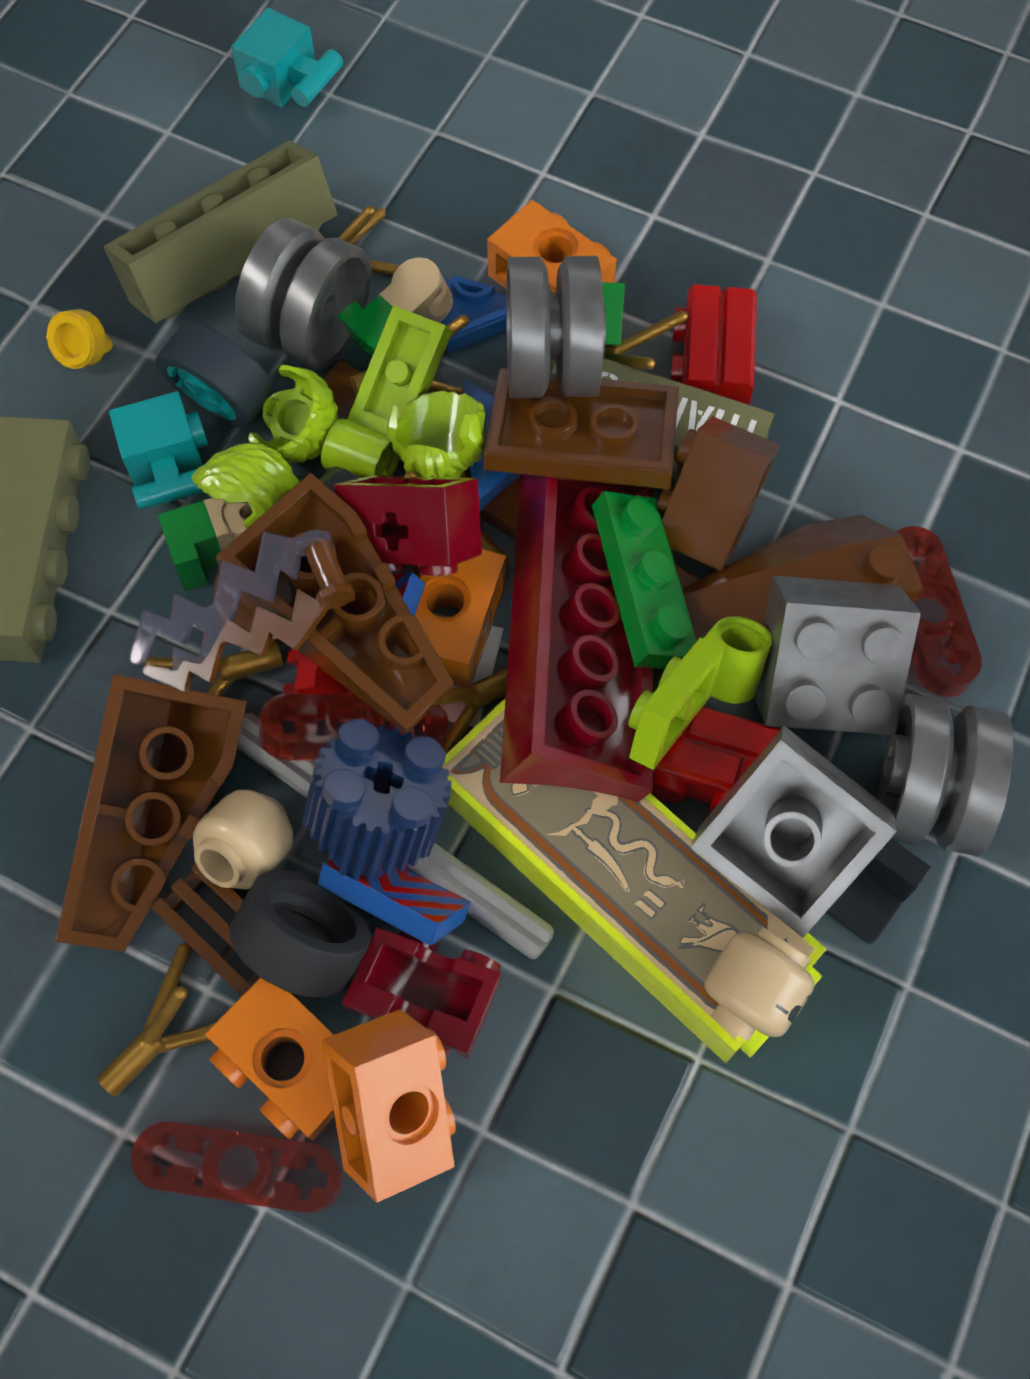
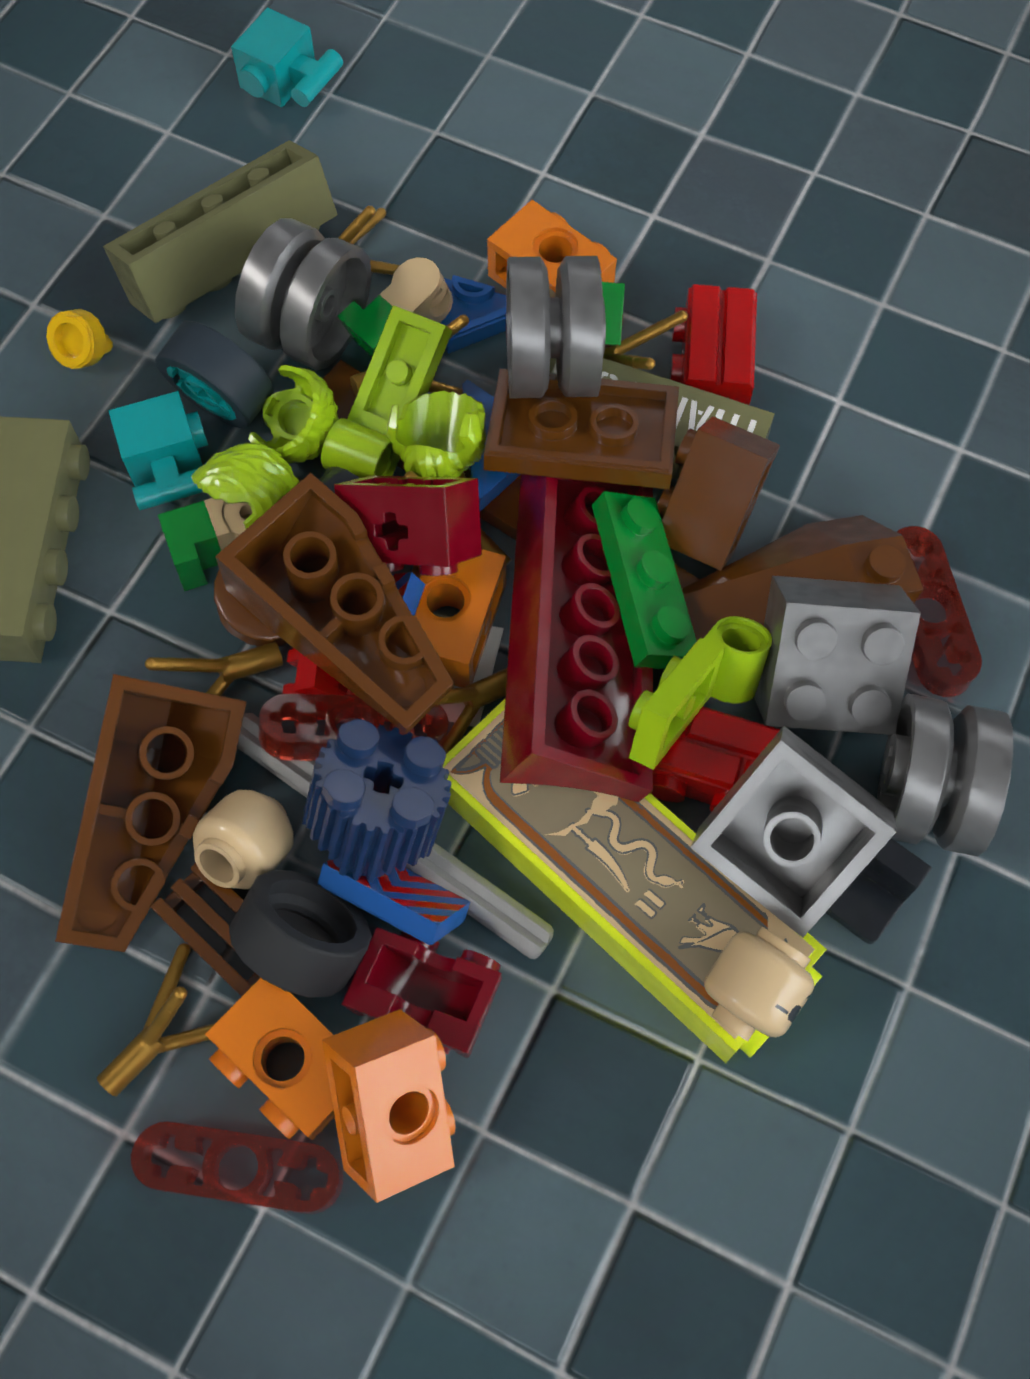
(218, 622): piece -> none

